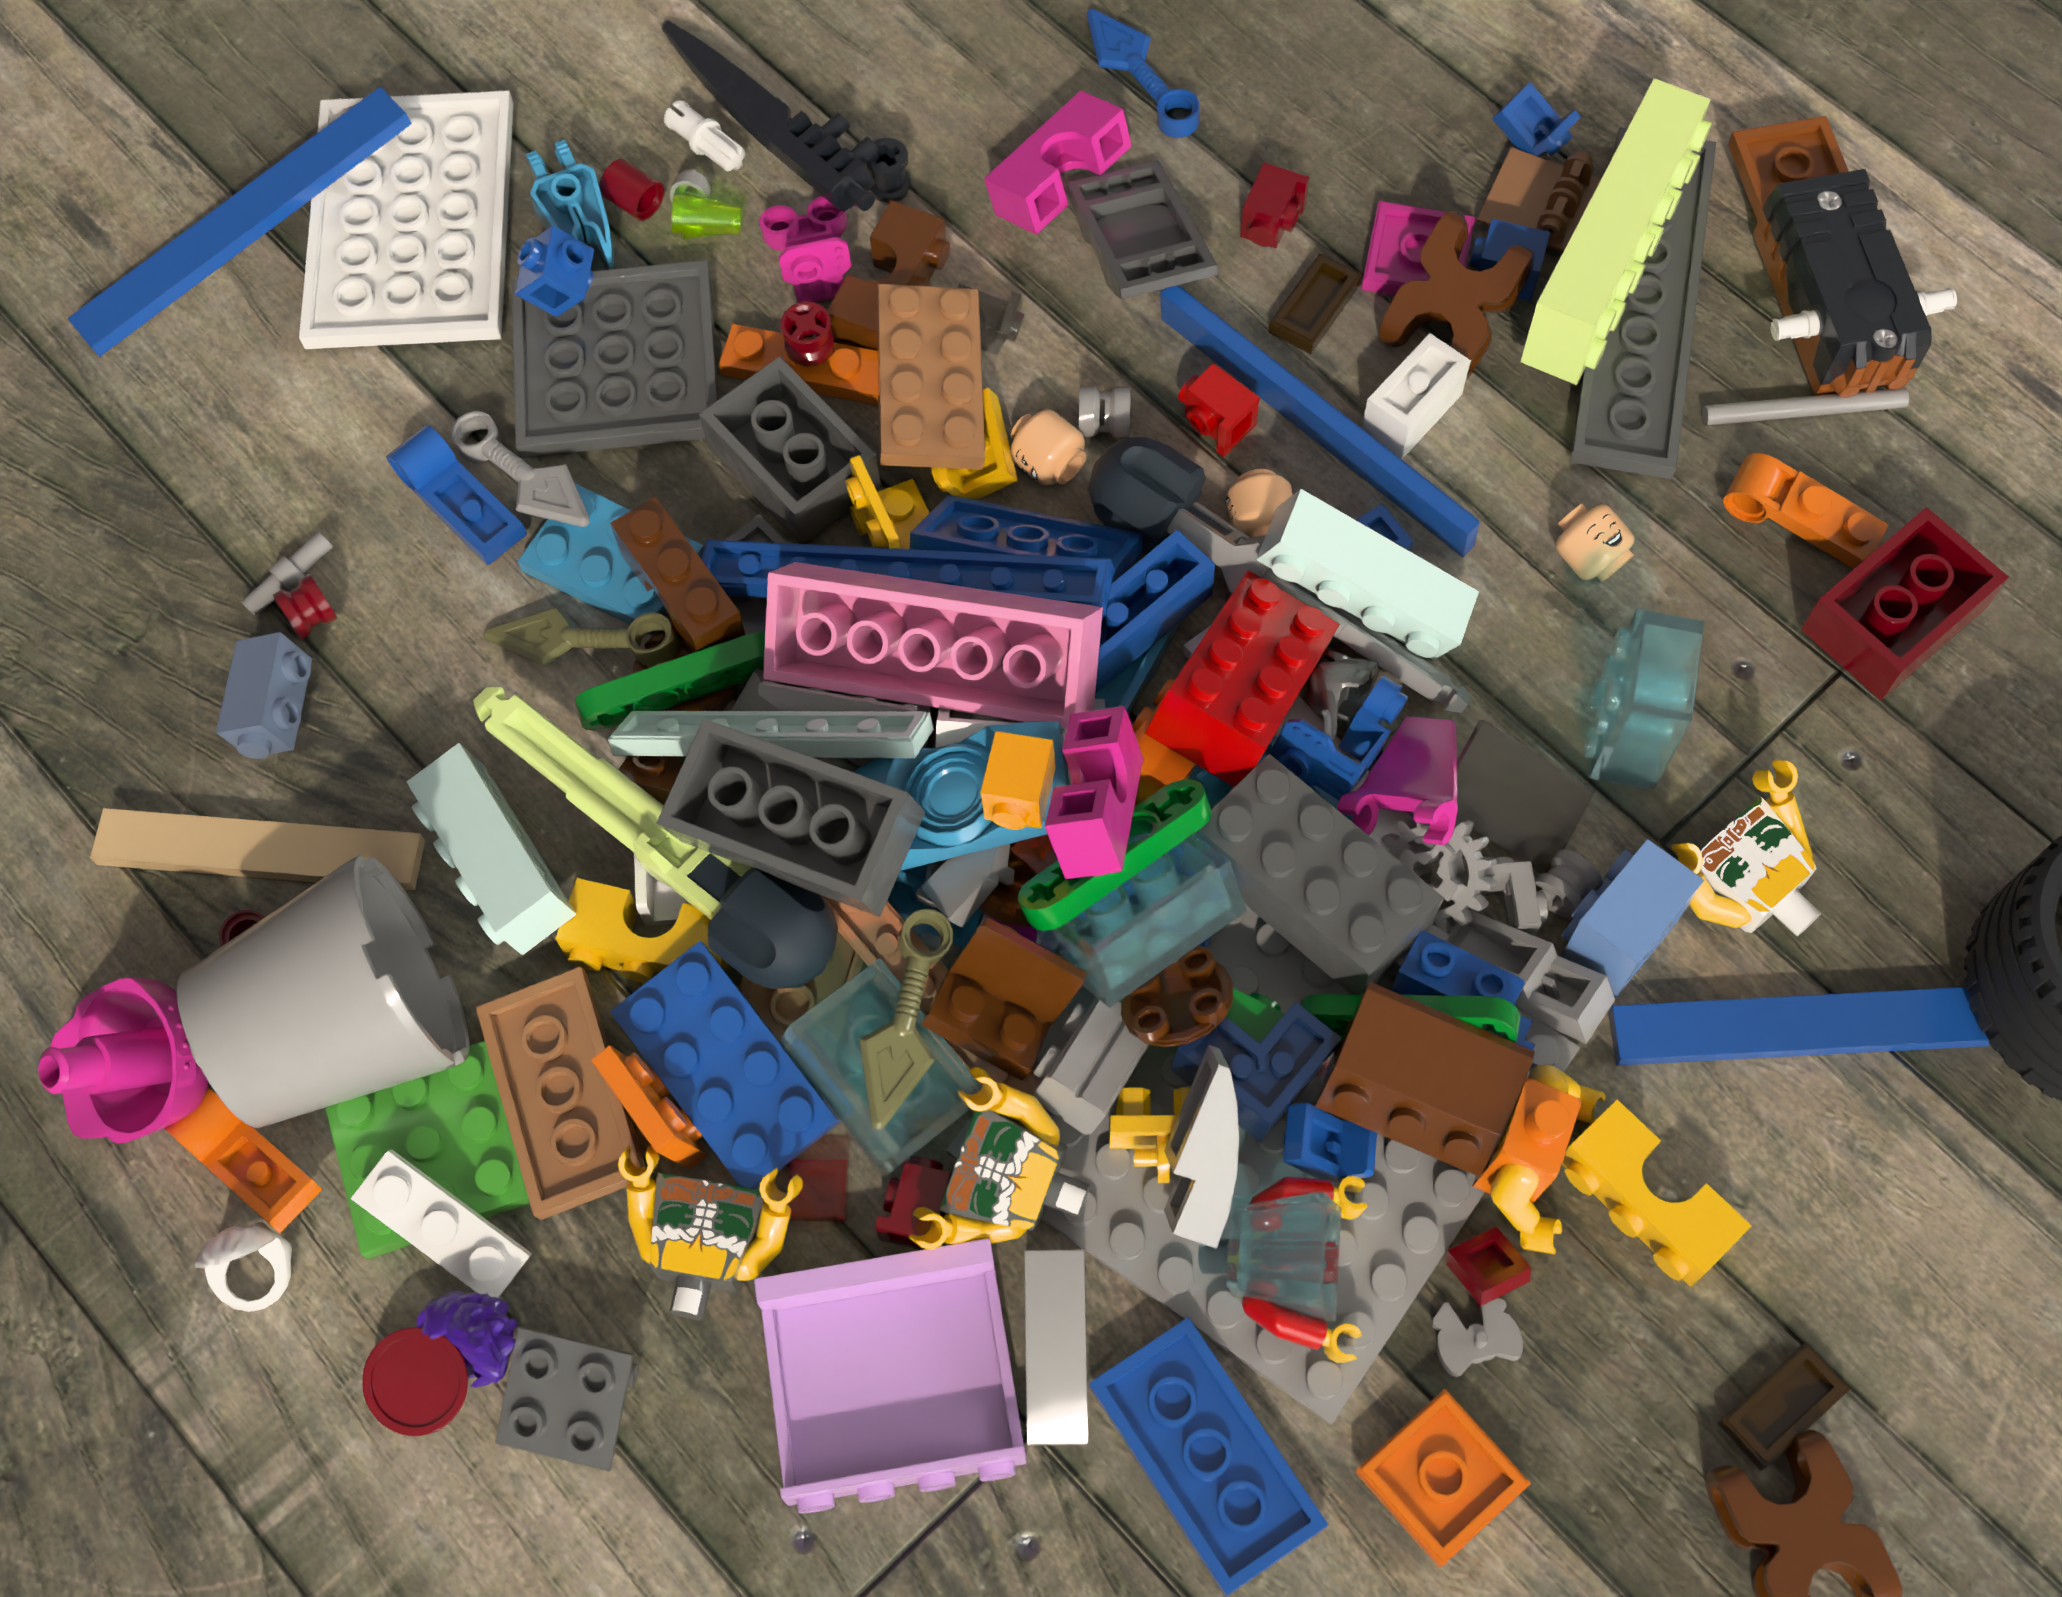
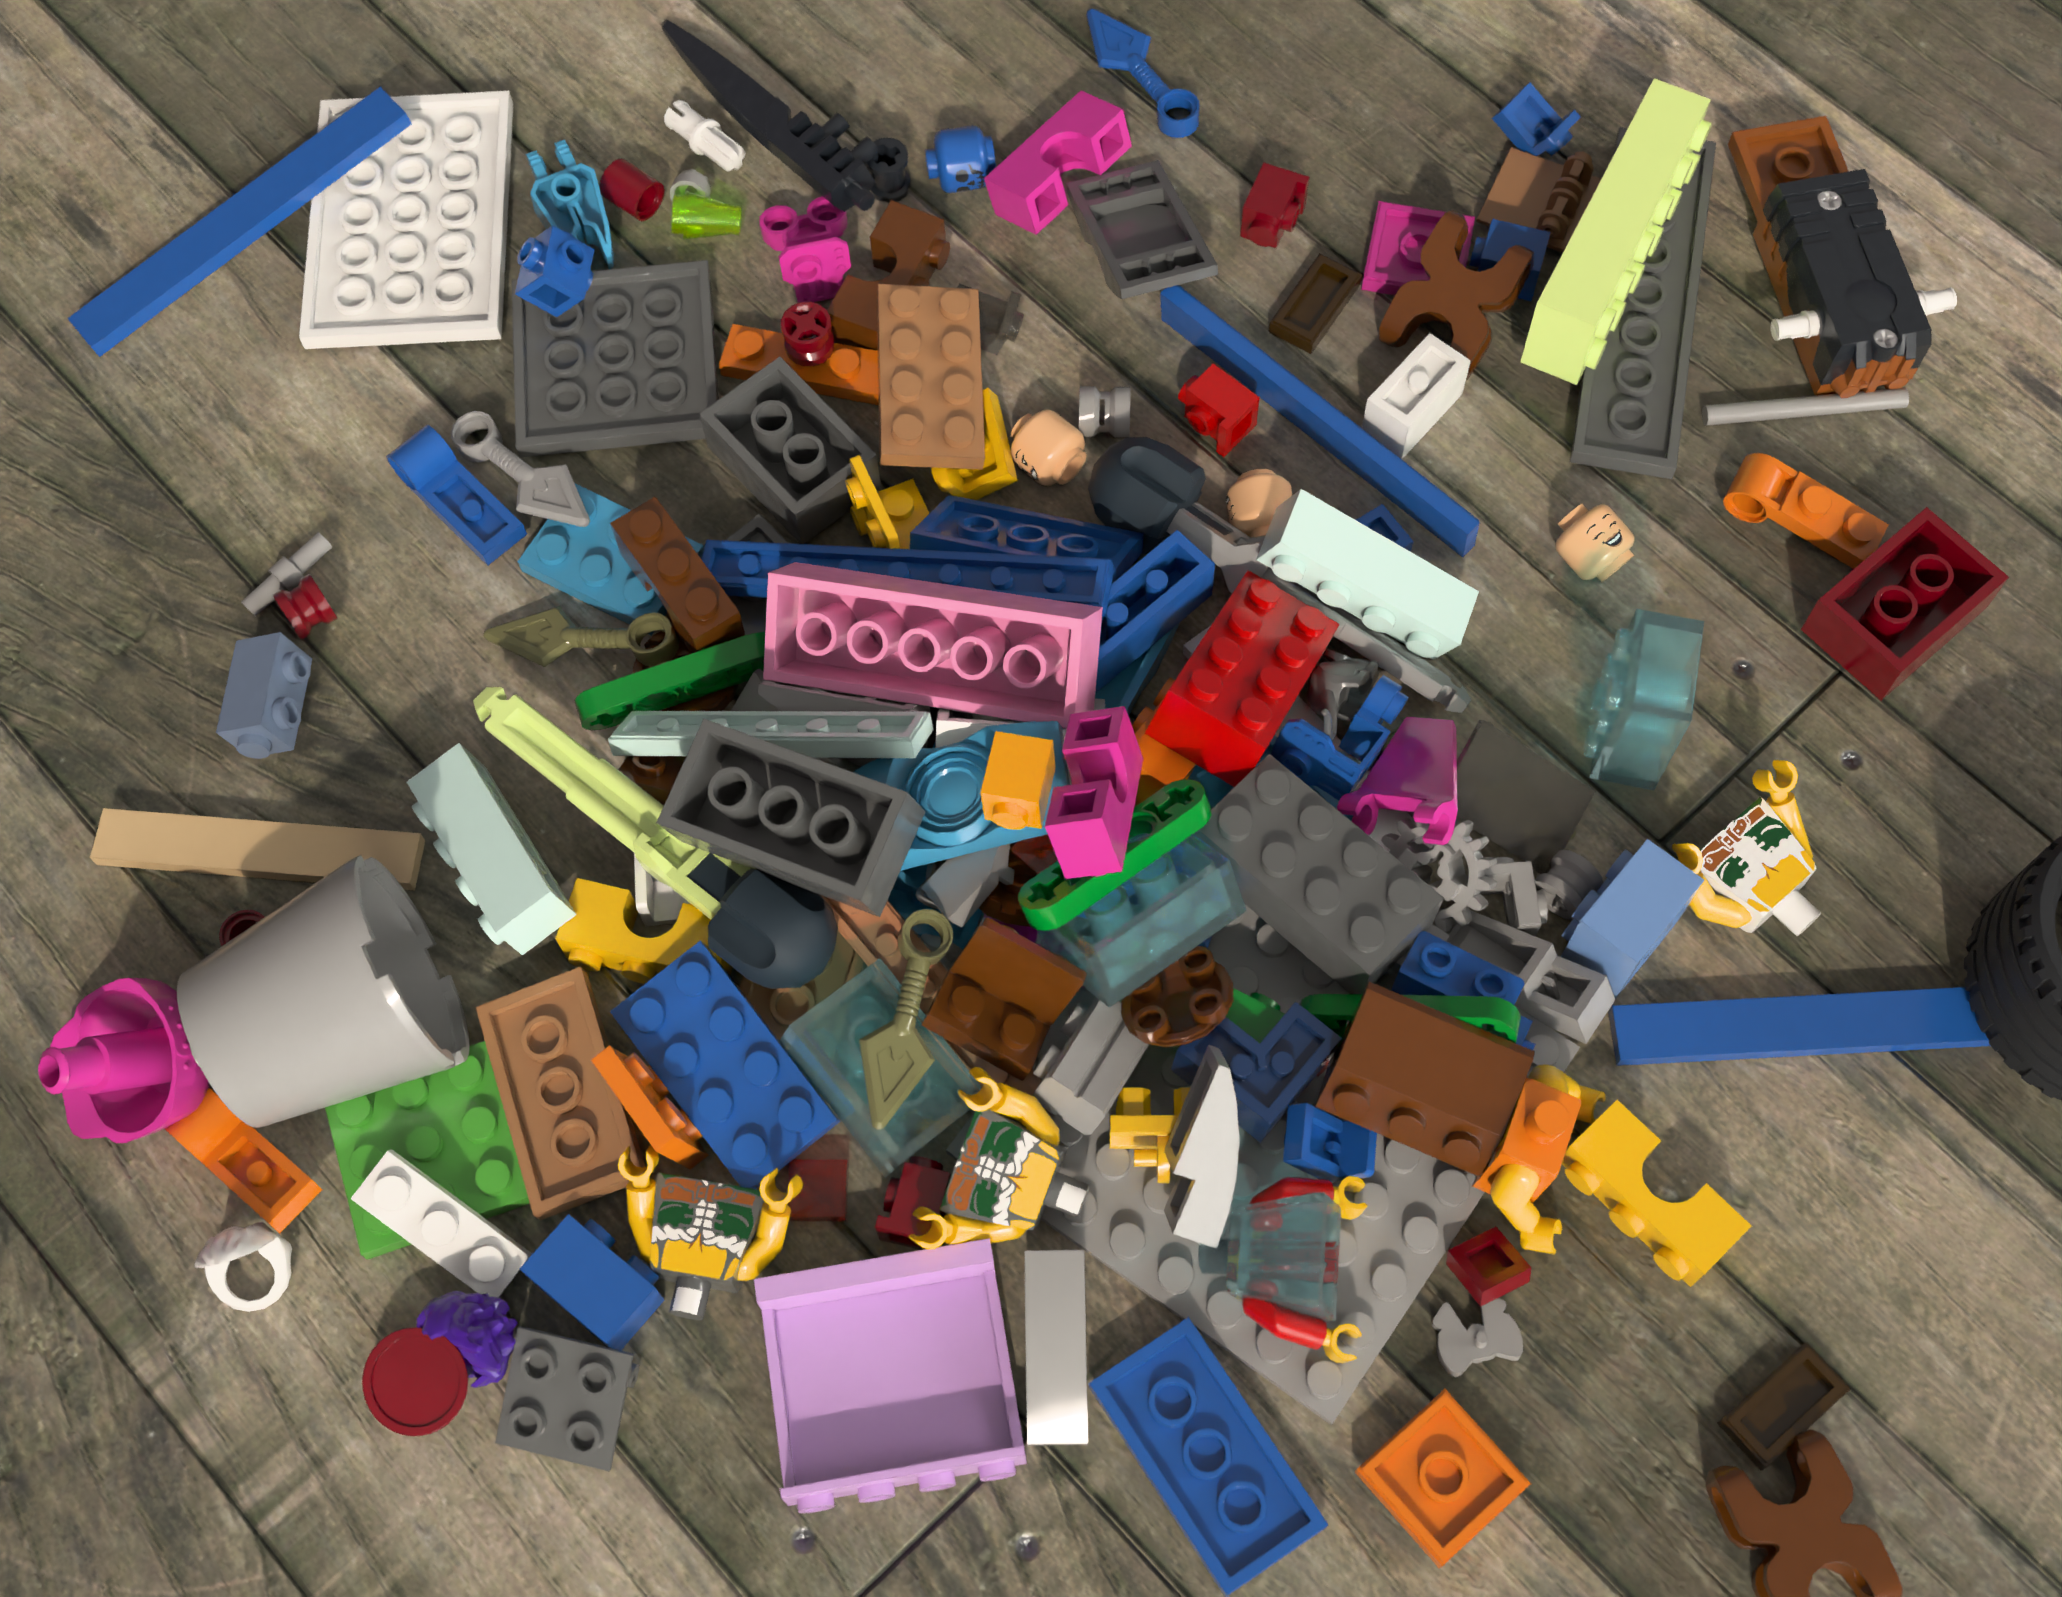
(593, 1282): none -> blue brick
(960, 159): none -> blue head

